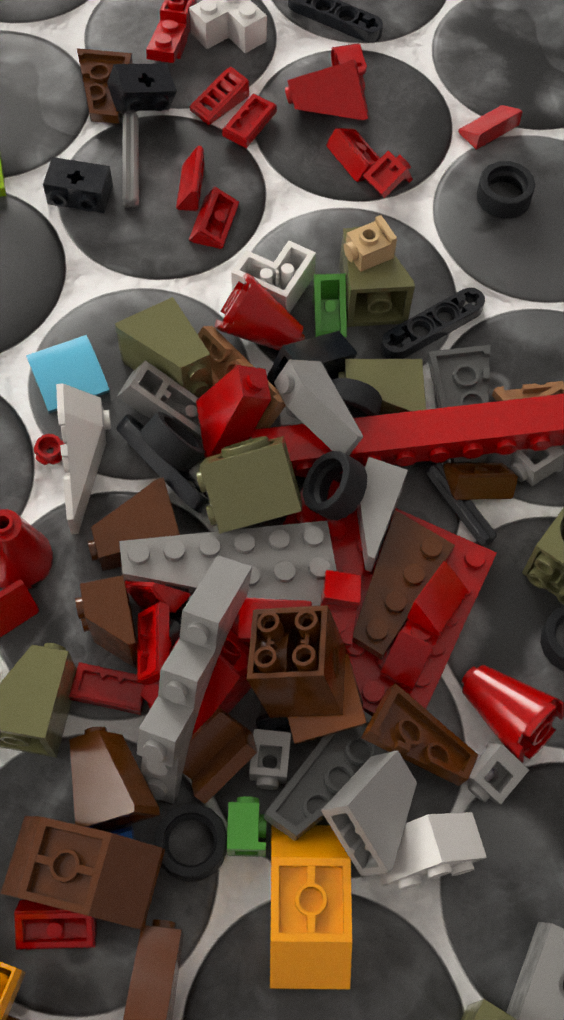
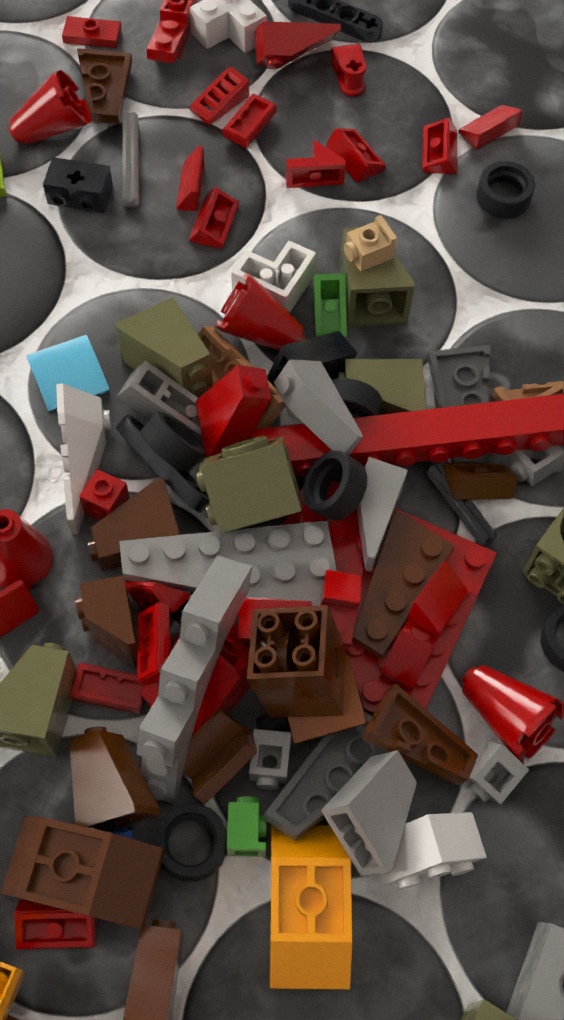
(45, 443): red plate -> none
(50, 111): none -> red cone
(91, 32): none -> red plate
(103, 495): none -> red brick
(141, 87): black brick -> none
(285, 41): none -> red slope
(319, 170): none -> red slope
(330, 92): red slope -> none
(388, 173): red bracket -> none
(435, 326): black beam -> none
(440, 147): none -> red slope

